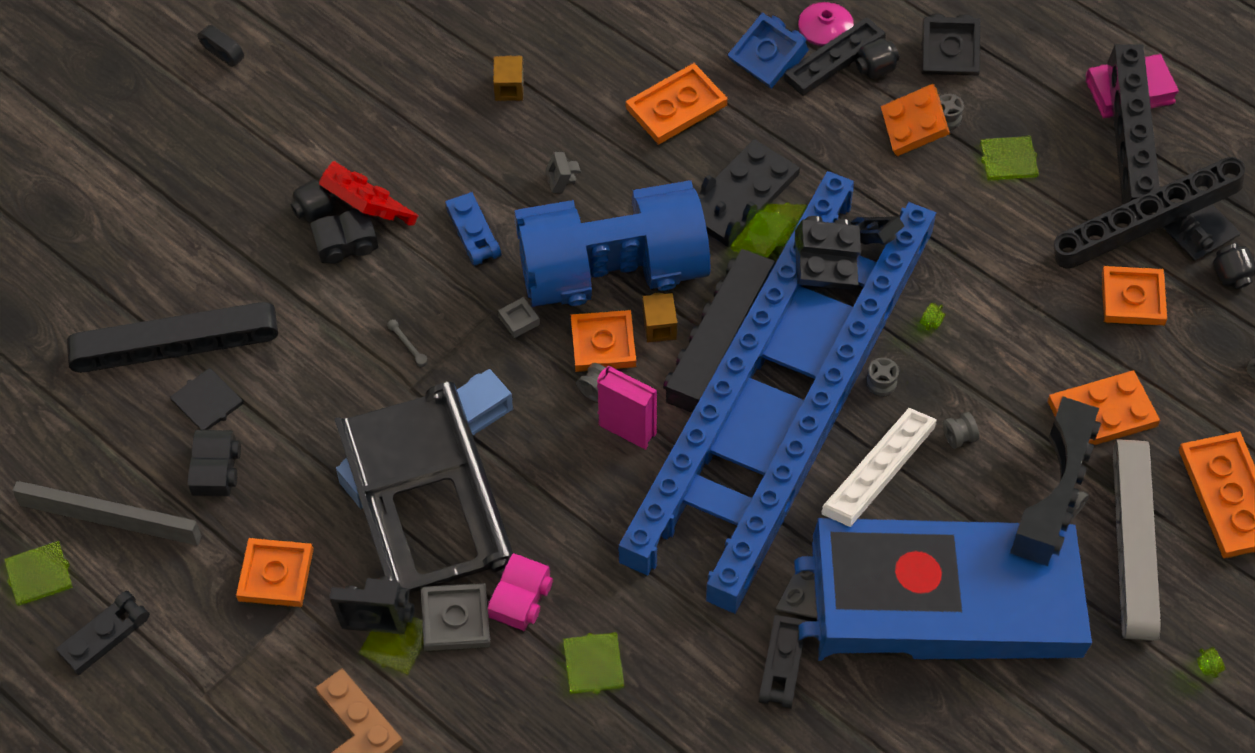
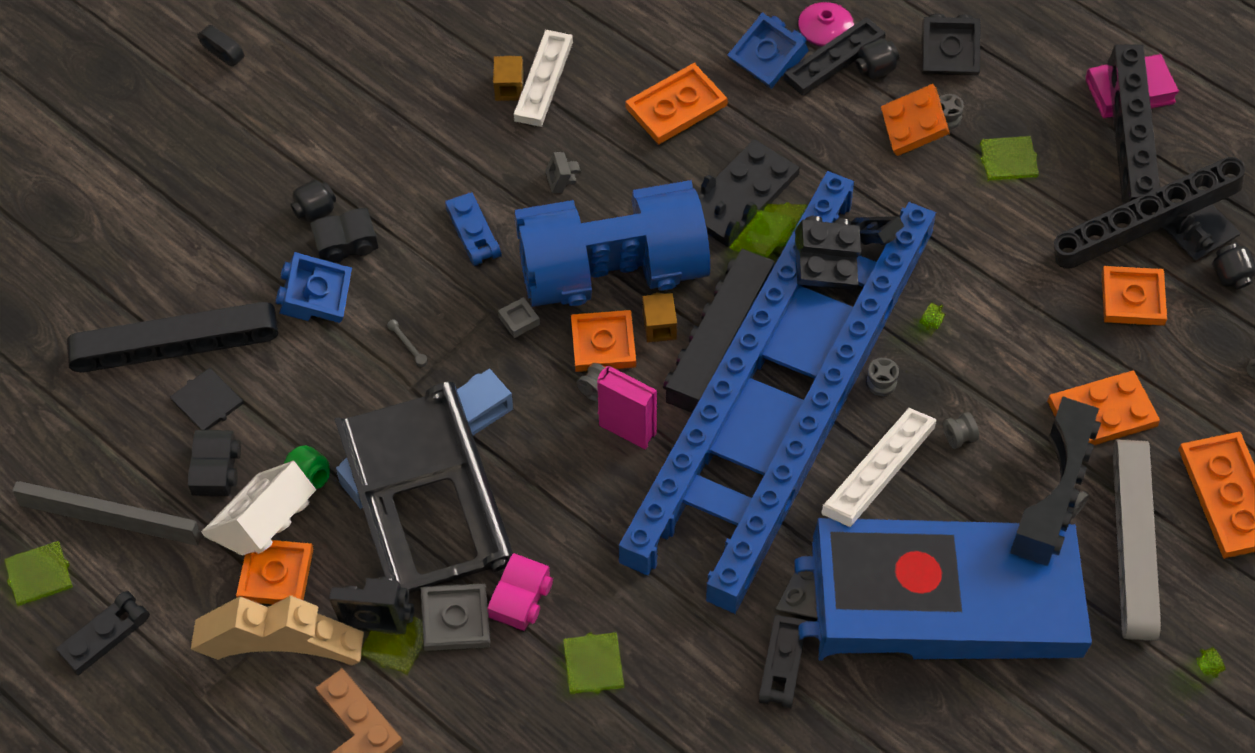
(261, 510): none -> white slope
(283, 627): none -> tan arch
(312, 464): none -> green head
(313, 288): none -> blue plate
(368, 199): red wing -> none
(543, 78): none -> white plate

